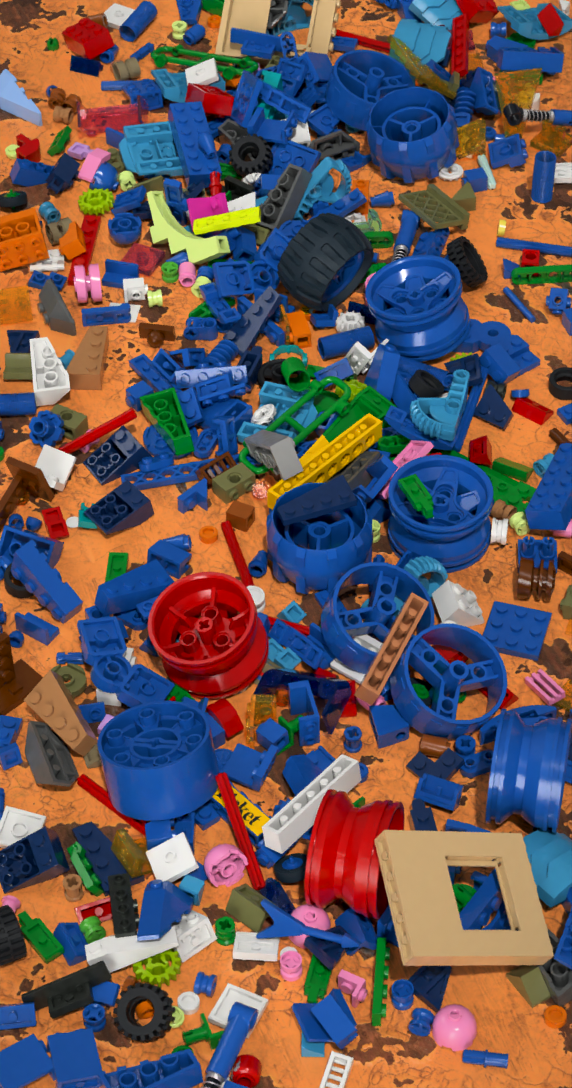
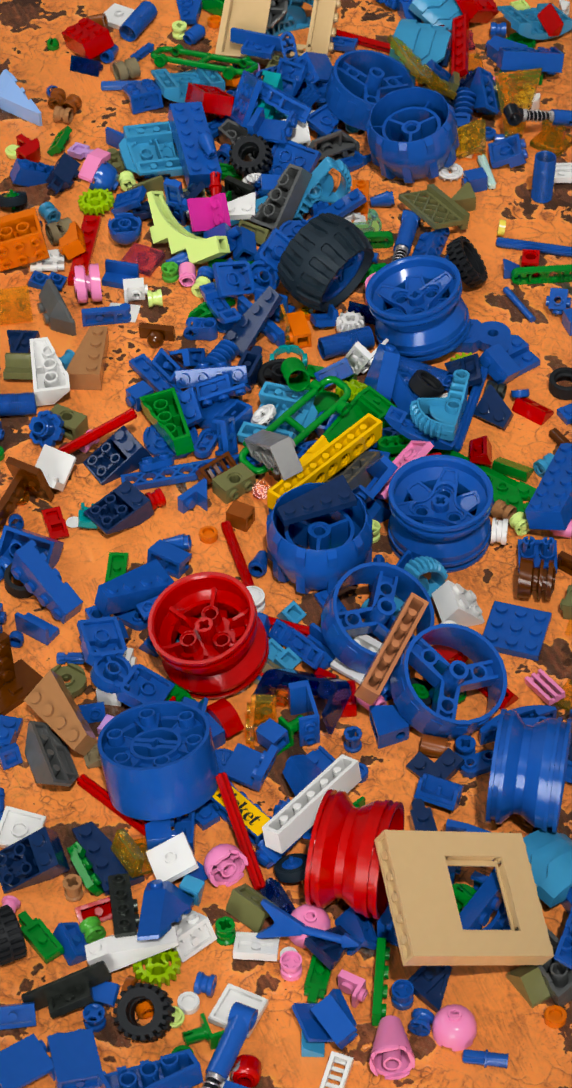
(33, 524): blue hinge -> none
(97, 119): clear pink windscreen -> none
(157, 498): none -> red wheel
(202, 73): white plate -> none
(227, 220): neon yellow plate -> none
(391, 1050): none -> bright pink cone
(417, 495): green hinge -> none

